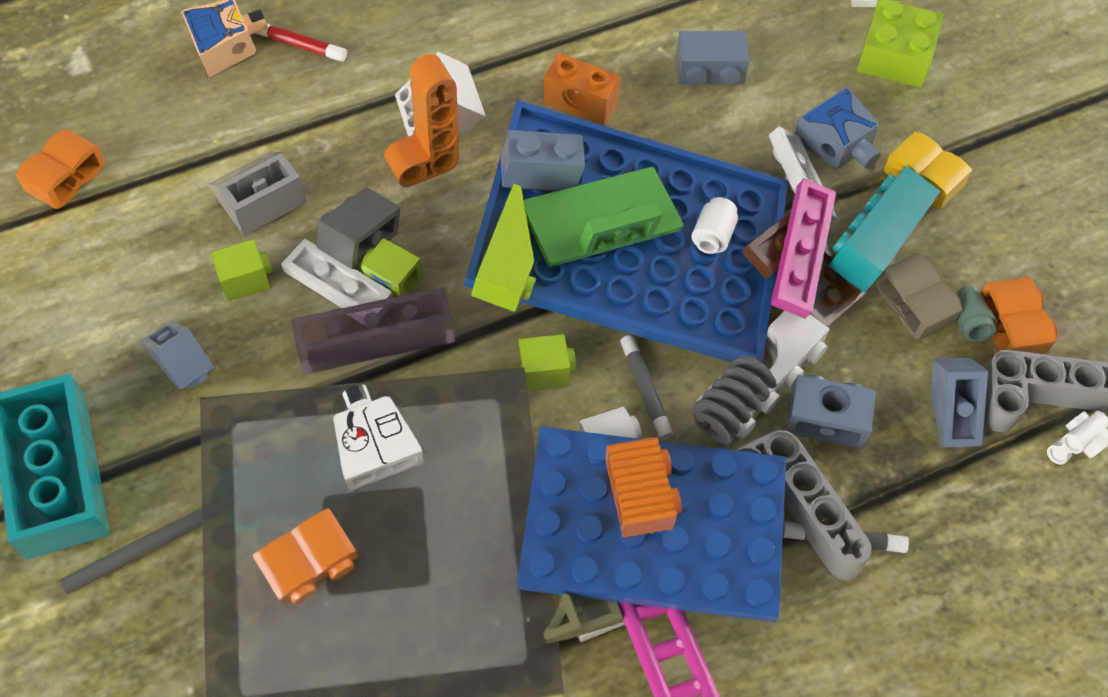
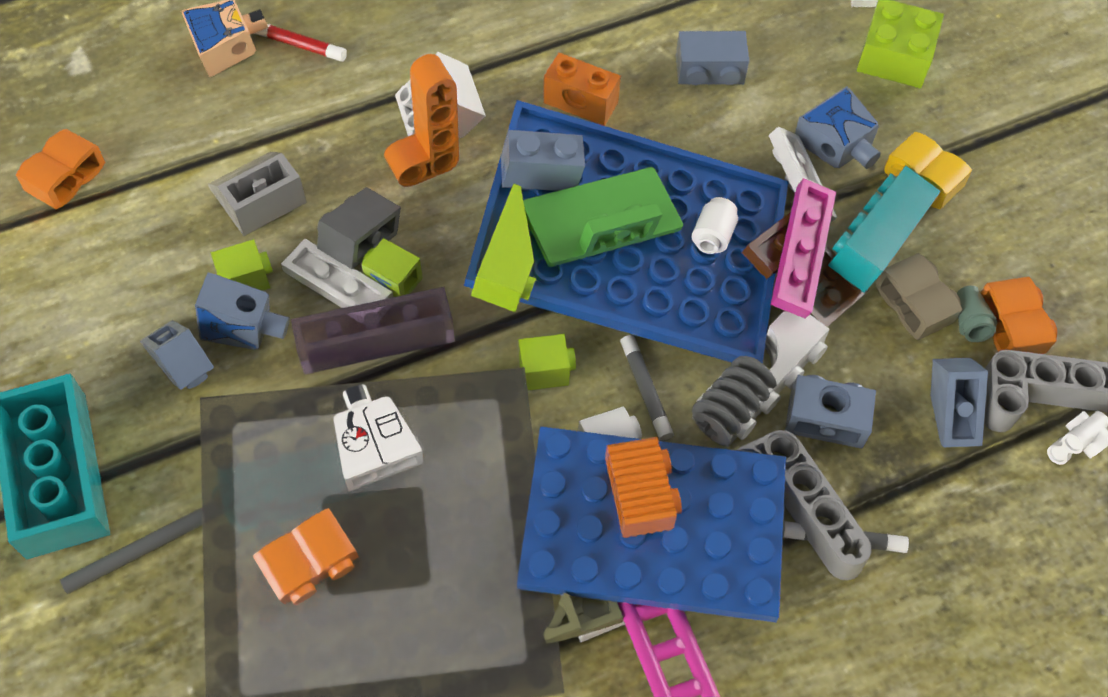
(236, 314): none -> sand blue torso

